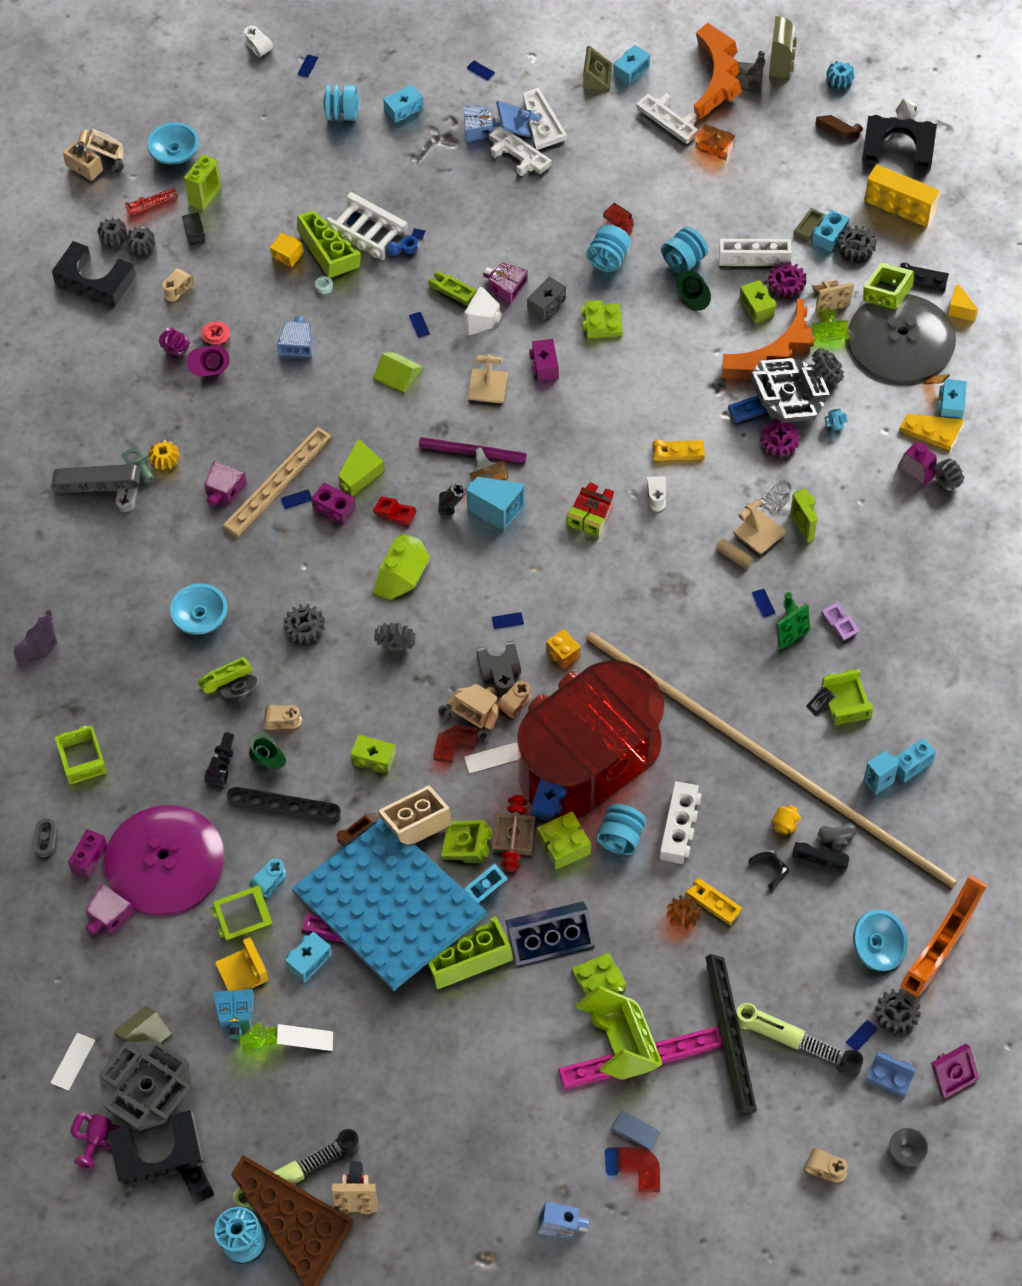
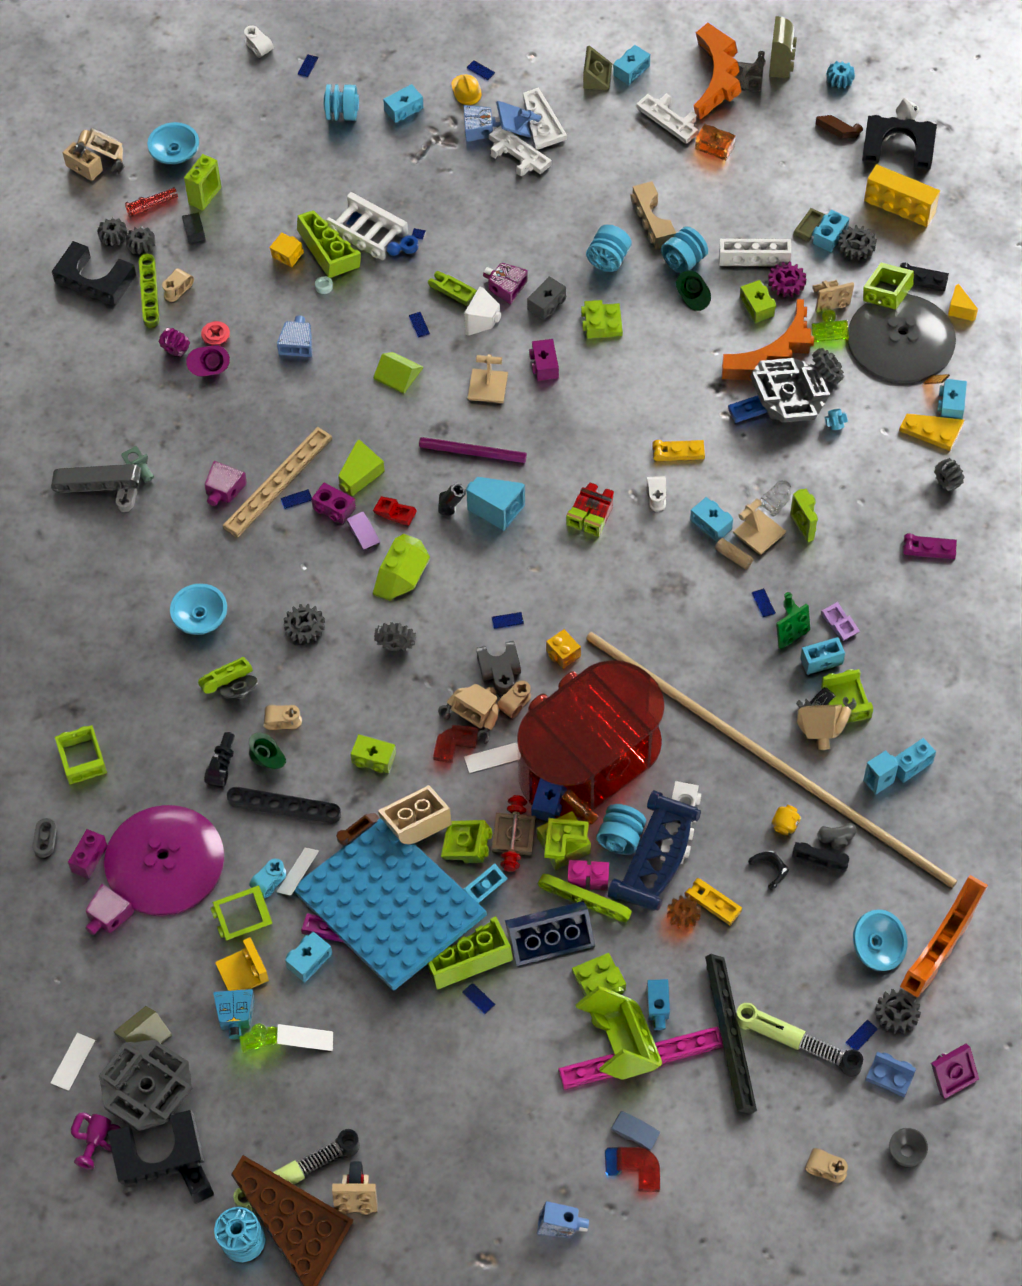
(38, 640): clear purple slope -> none
(149, 297): none -> lime beam
(163, 455): yellow gear -> none
(297, 871): none -> white sticker
(363, 531): none -> lavender slope
(466, 89): none -> yellow piece
(478, 998): none -> clear blue window
(488, 469): clear orange piece -> none
(561, 832): none -> lime plate
(577, 894): none -> lime beam
(580, 806): none -> clear orange pin
(597, 872): none -> dark pink piece
(620, 218): clear red plate -> none
(646, 198): none -> tan arch
(658, 995): none -> dark azure torso
(665, 811): none -> dark blue piece
(711, 519): none -> medium azure brick
(771, 440): magenta gear -> none
(822, 656): none -> medium azure brick
(823, 720): none -> tan torso
(919, 463): magenta torso -> none
(929, 546): none -> magenta plate

